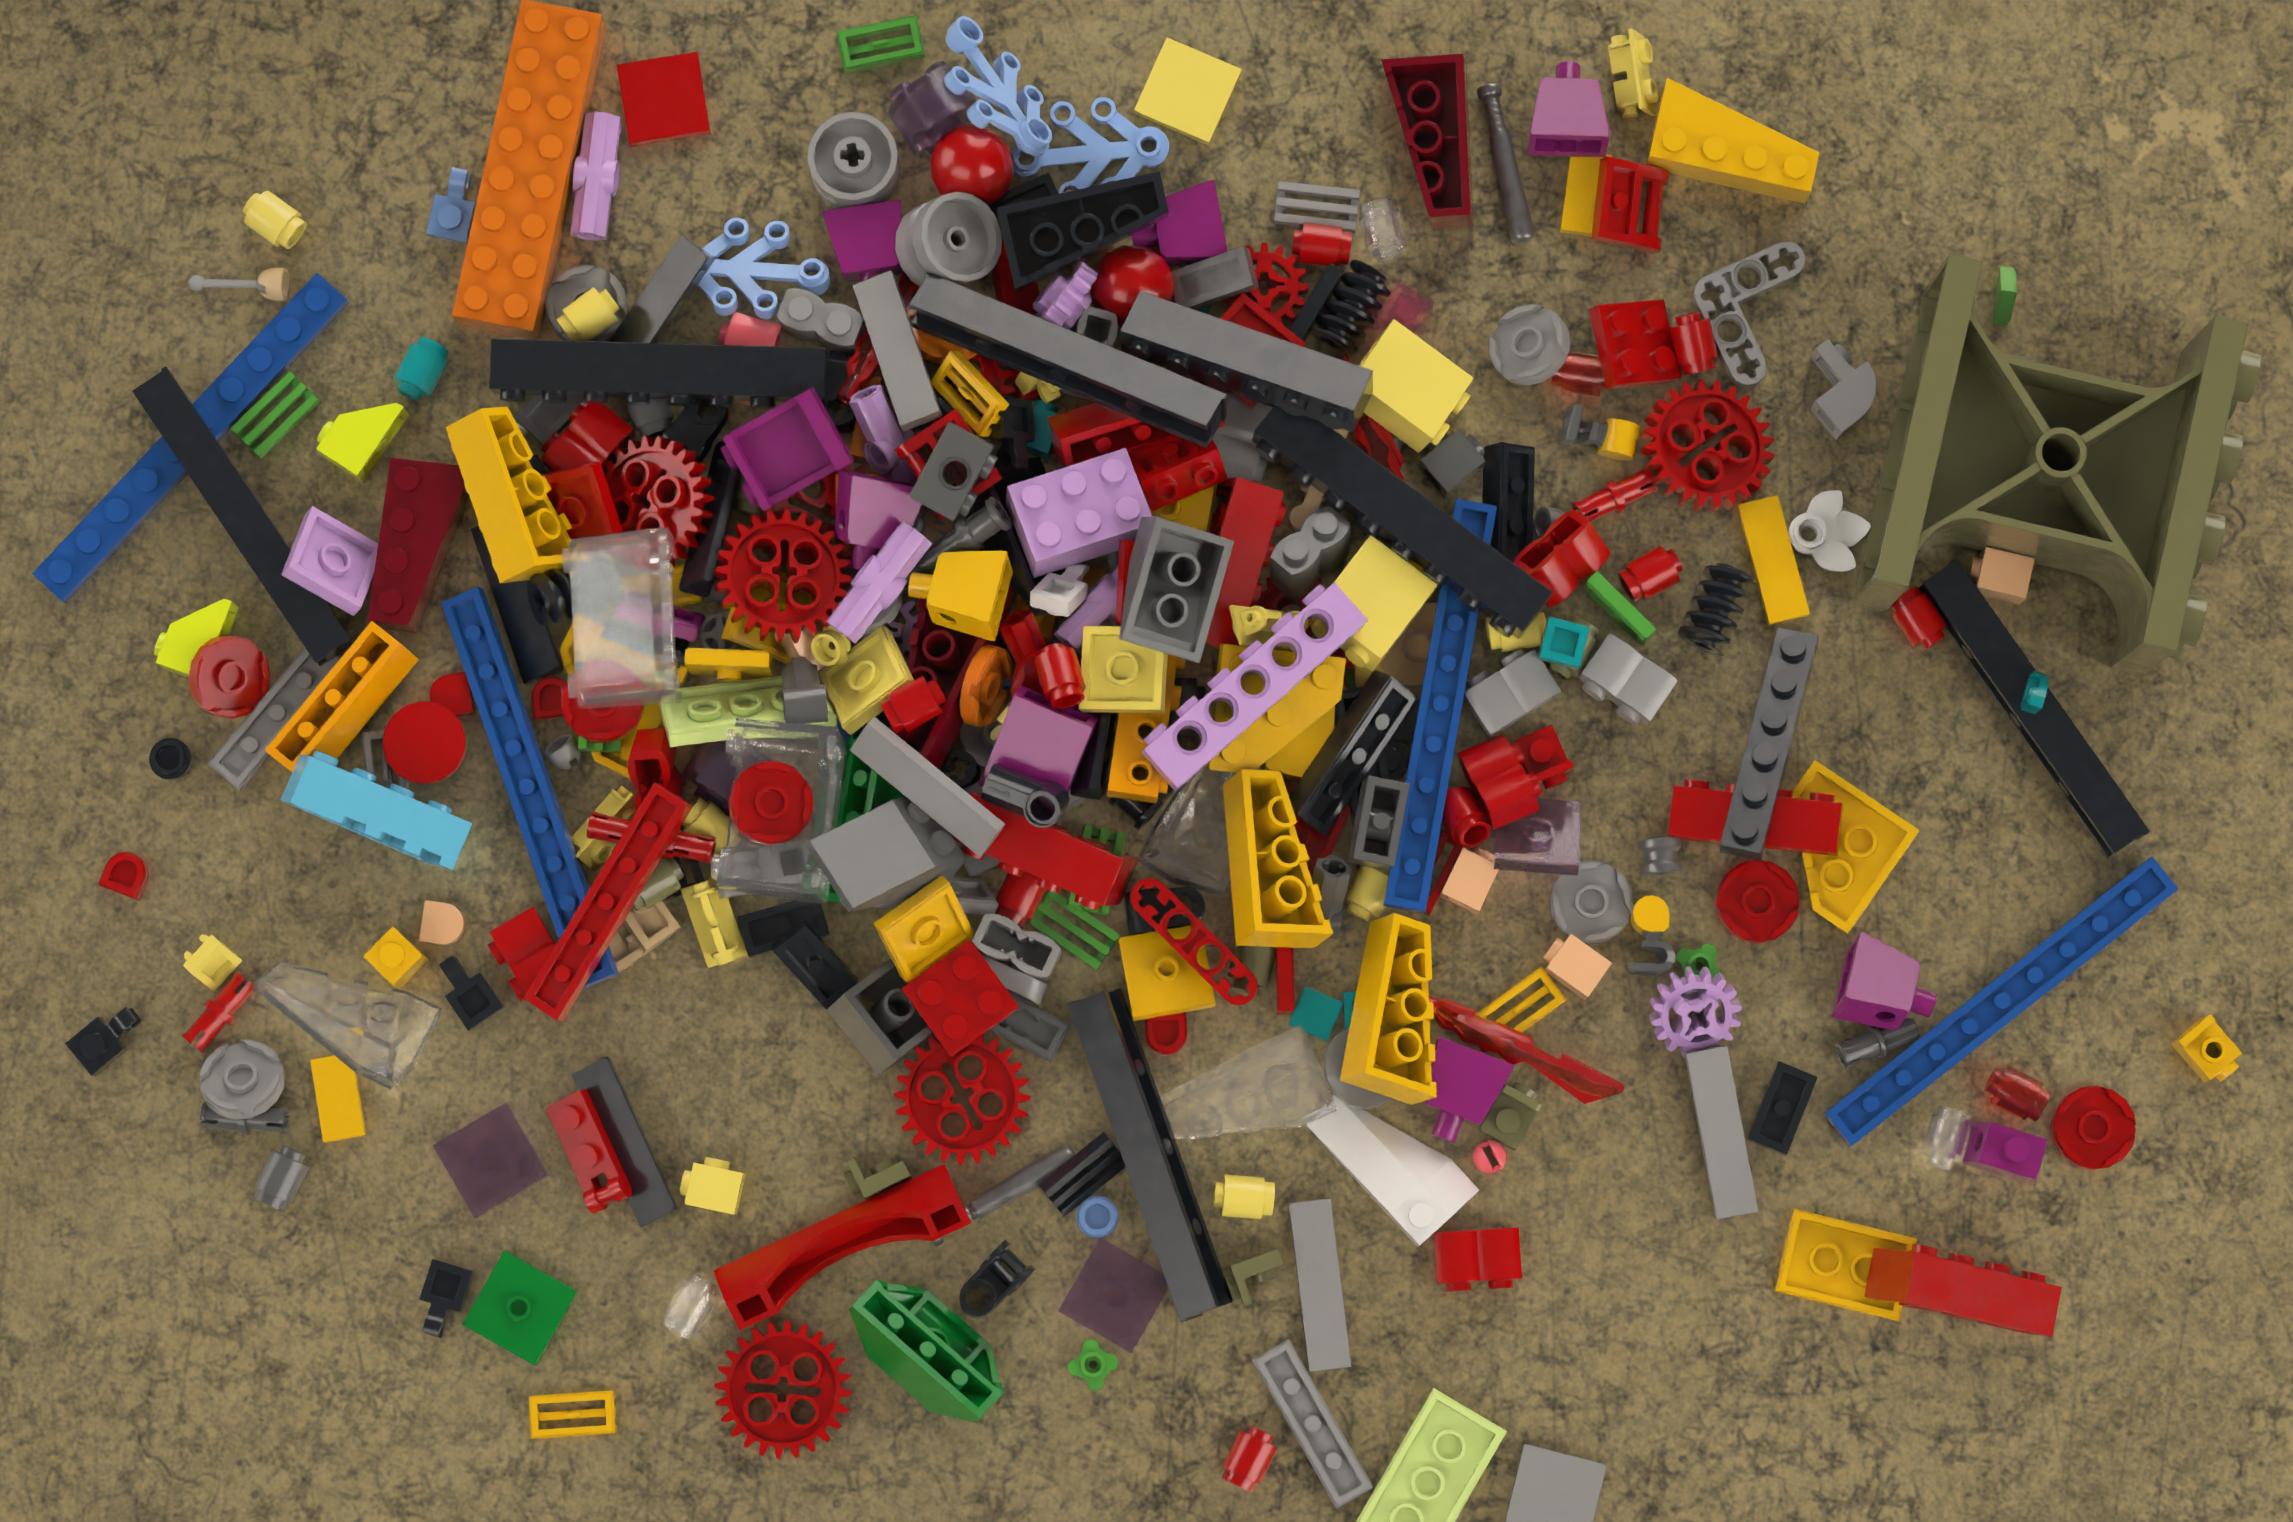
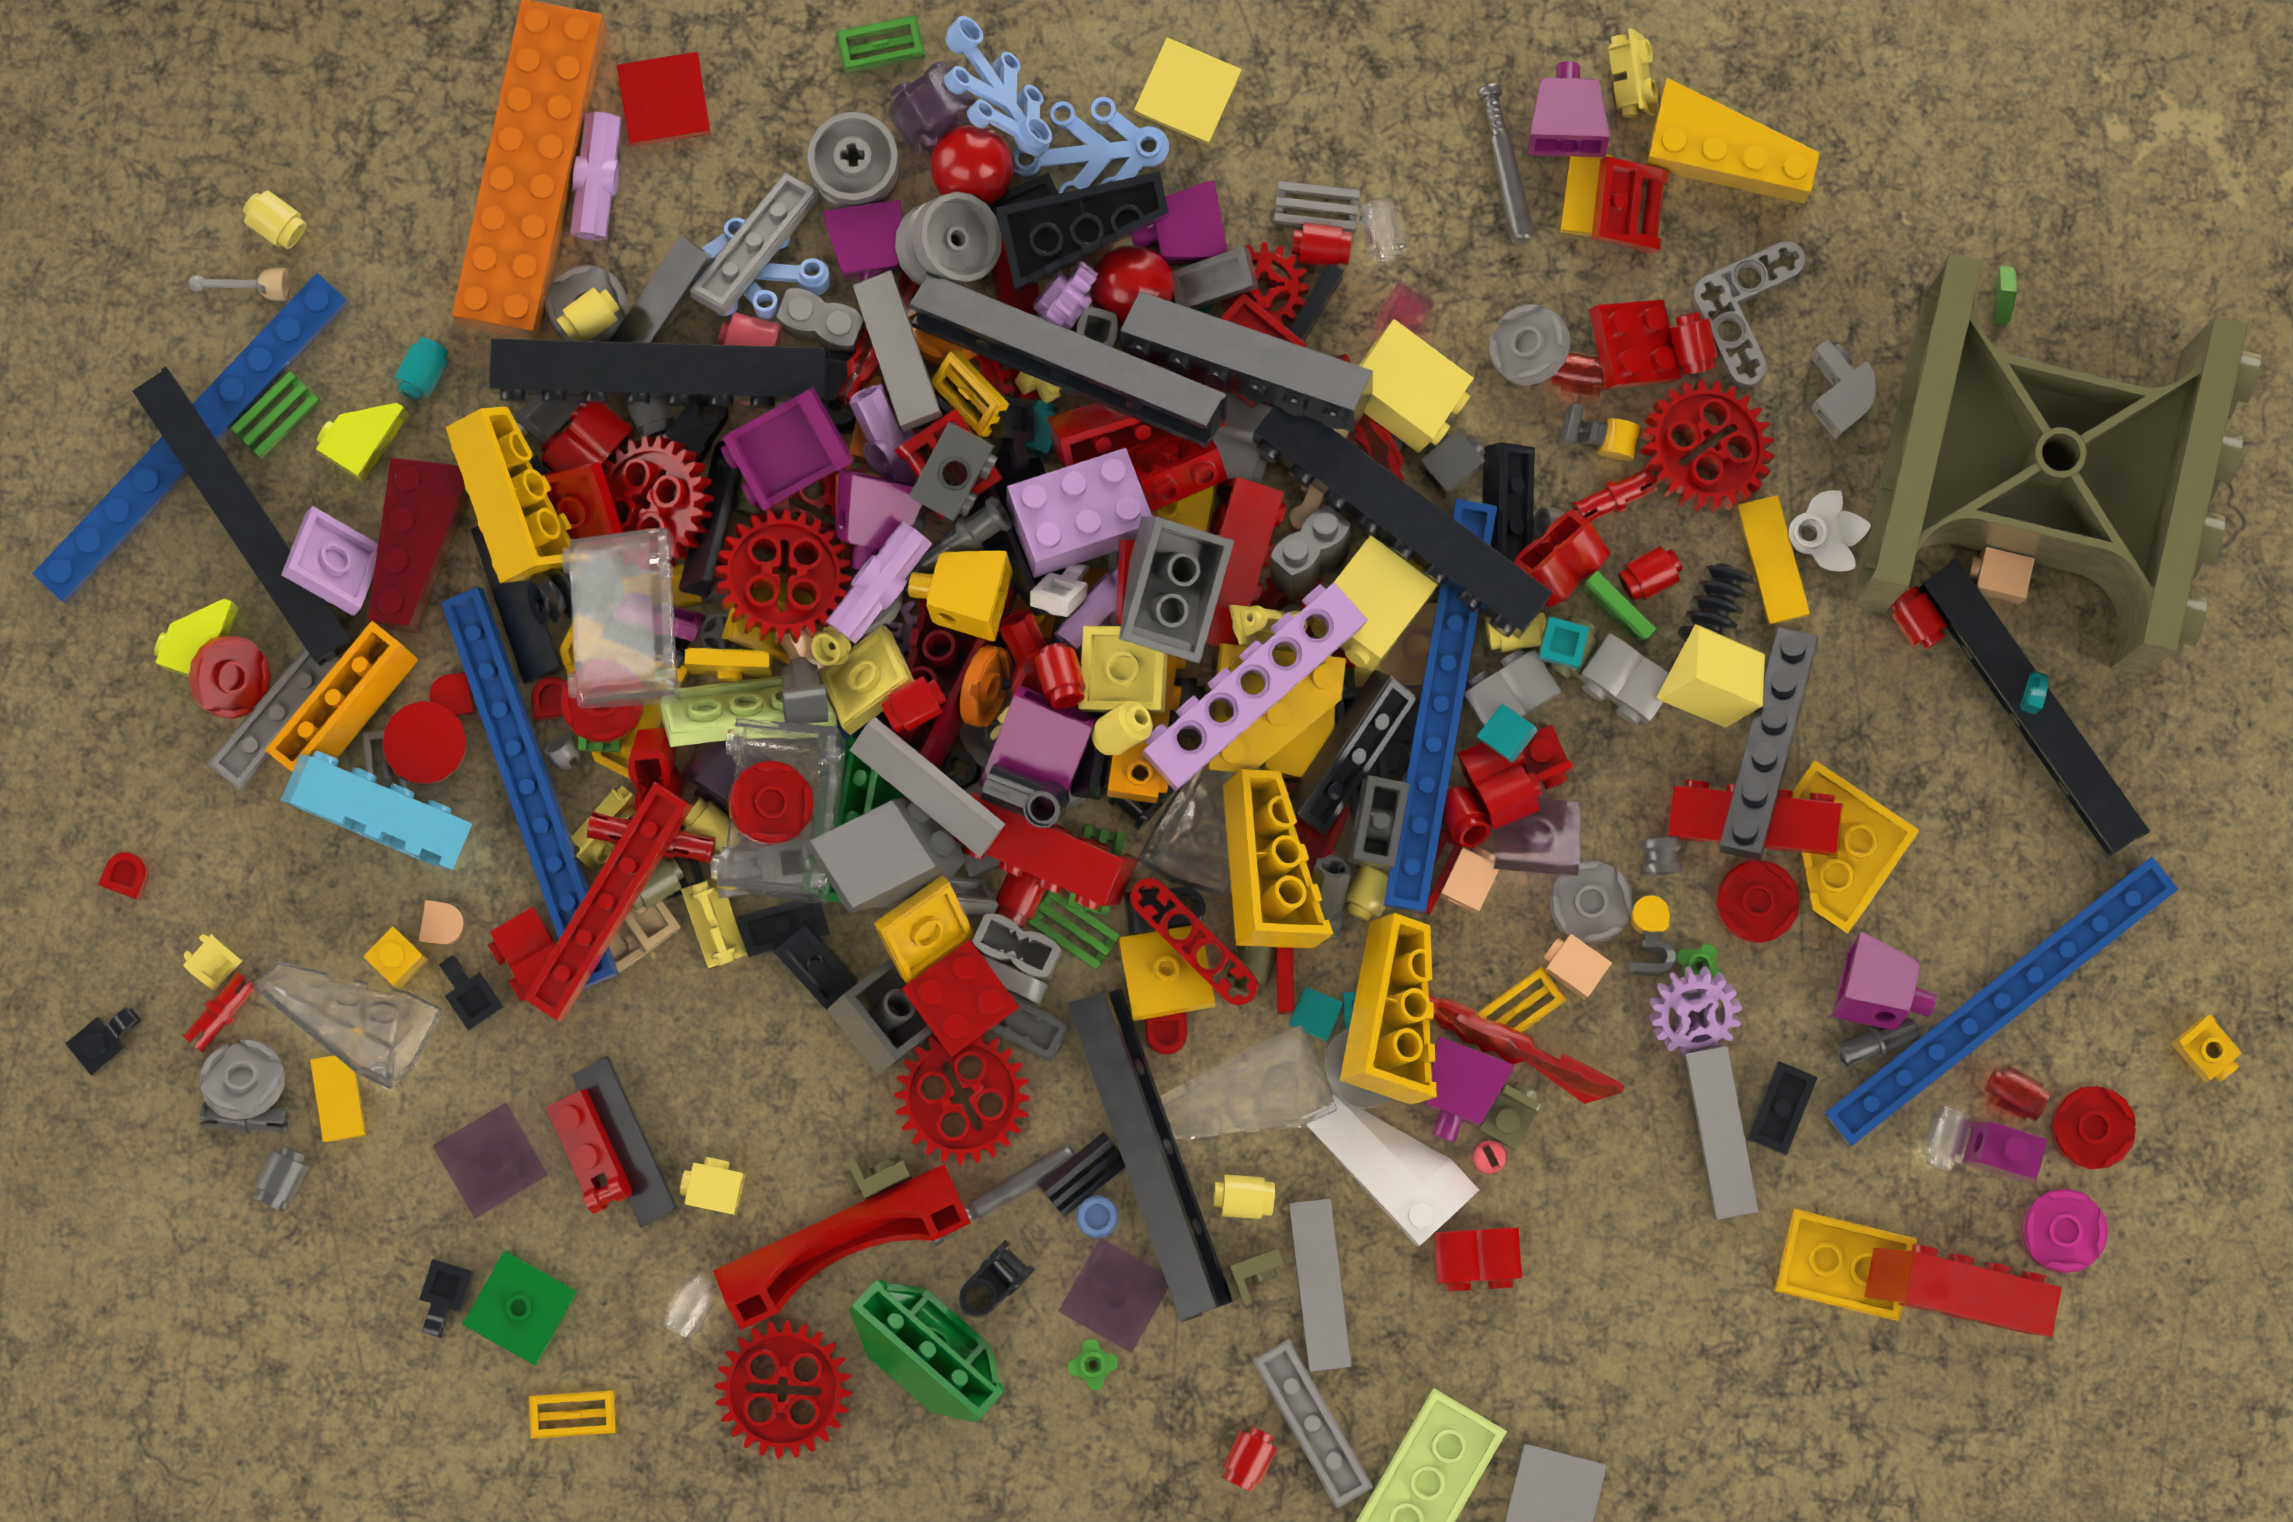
(170, 759): black plate -> none
(453, 214): medium blue plate -> none
(754, 244): none -> light grey tile
(1122, 728): none -> light yellow brick
(1351, 307): black piece -> none
(1435, 123): dark red wedge -> none
(1507, 733): none -> teal tile
(1715, 678): none -> light yellow slope
(2064, 1231): none -> dark pink tile

